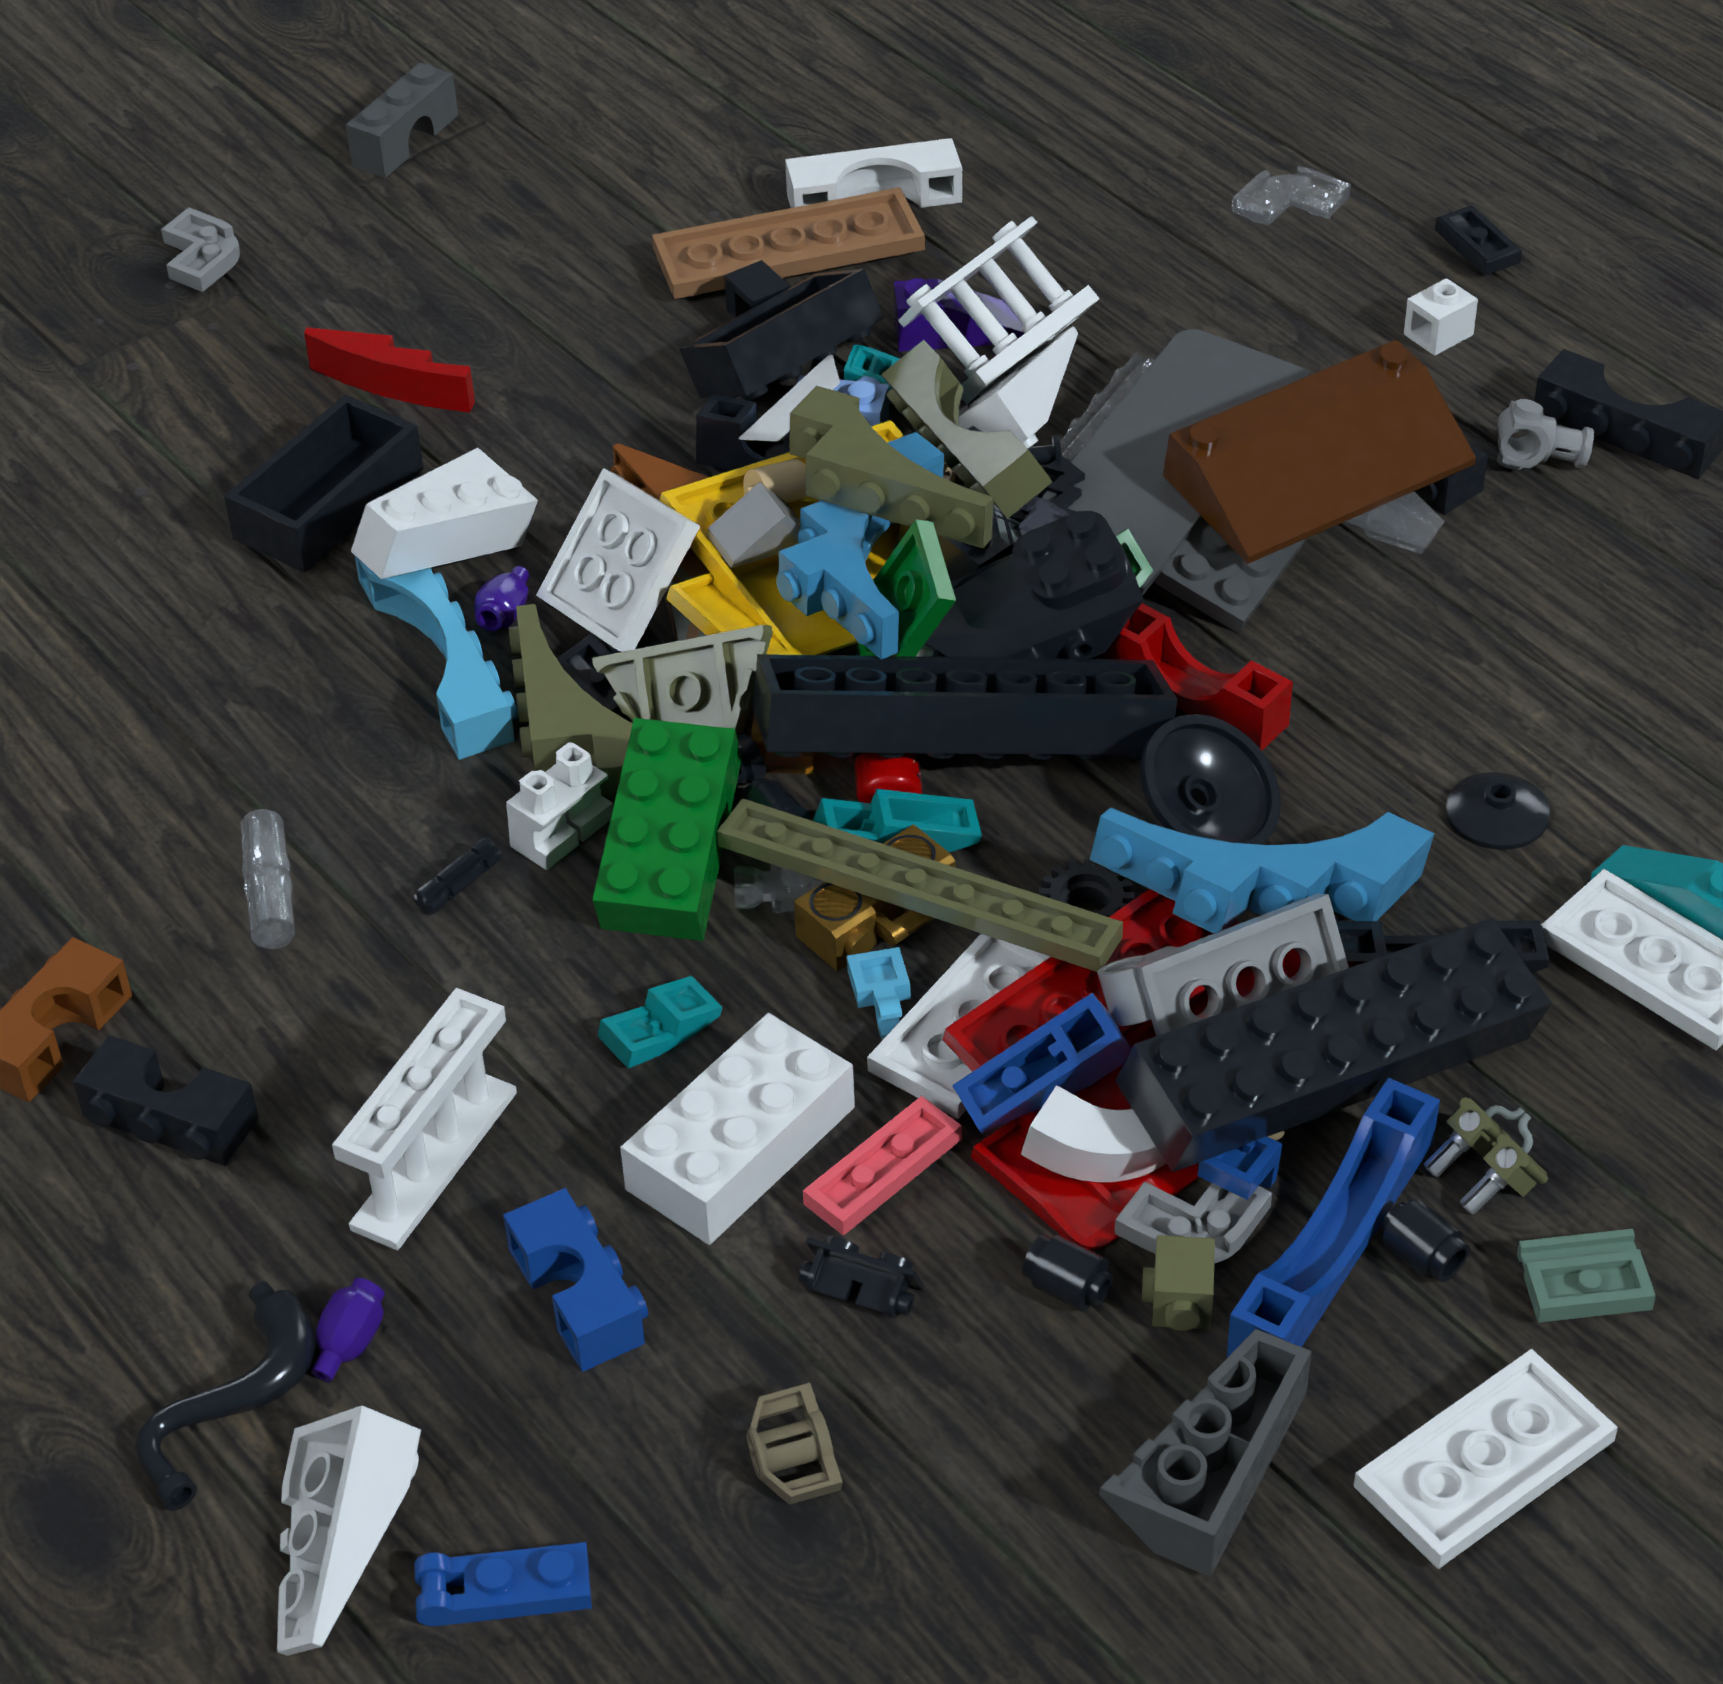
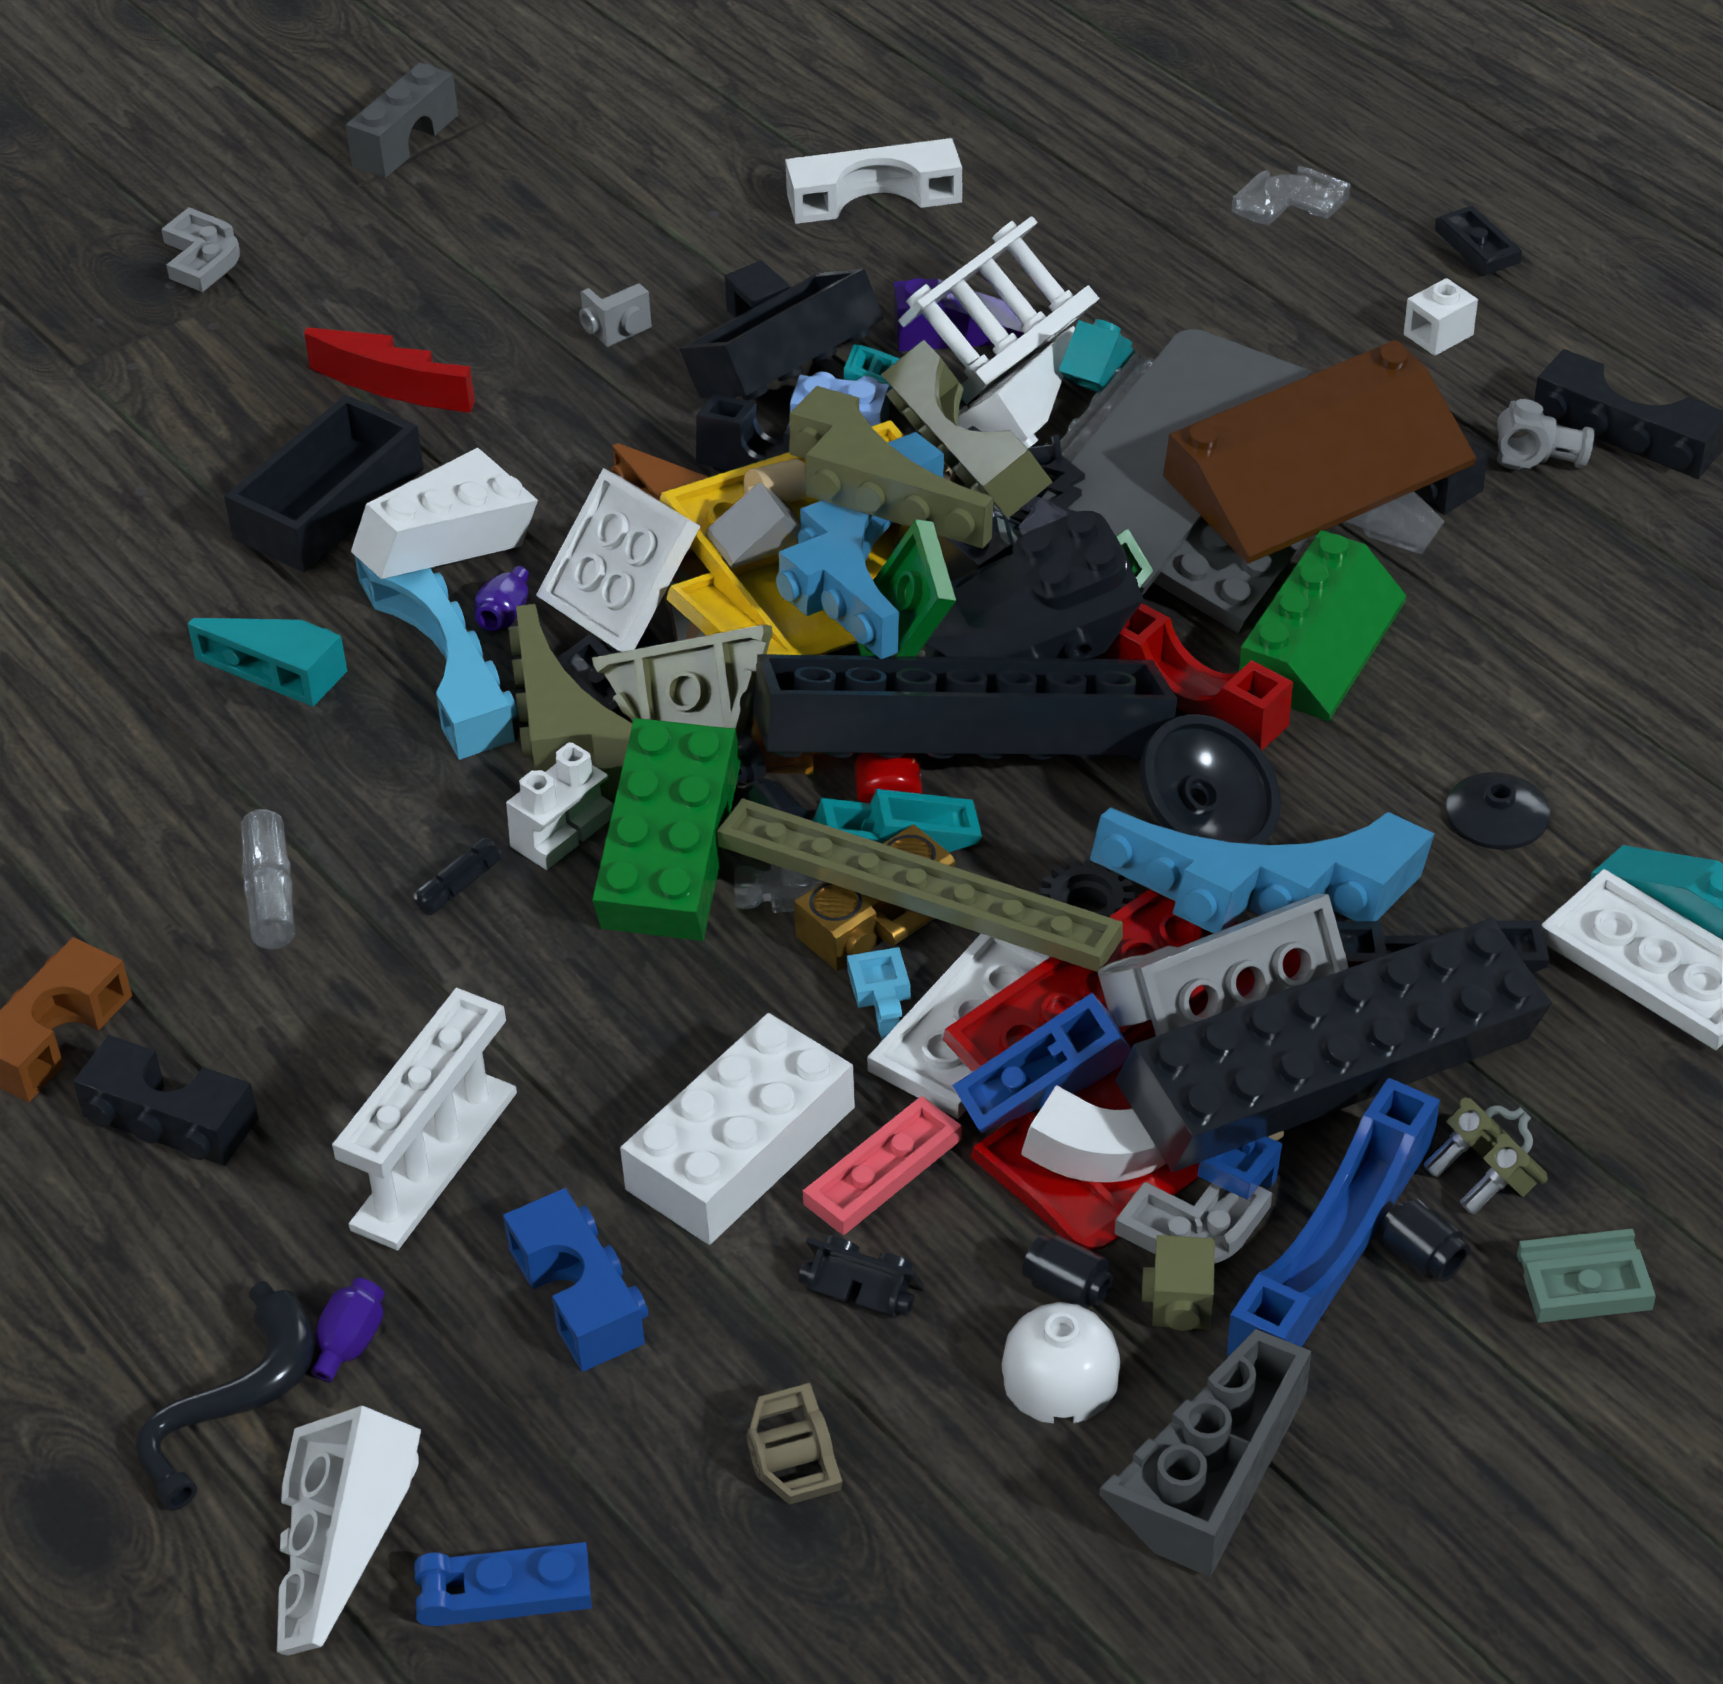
(273, 653): none -> teal slope
(616, 315): none -> light grey bracket
(668, 1019): teal slope -> none
(776, 420): white sticker -> none
(790, 241): medium nougat plate -> none
(1060, 1363): none -> white cylinder
(1095, 354): none -> teal slope
(1325, 622): none -> green slope
(1484, 1458): white plate -> none

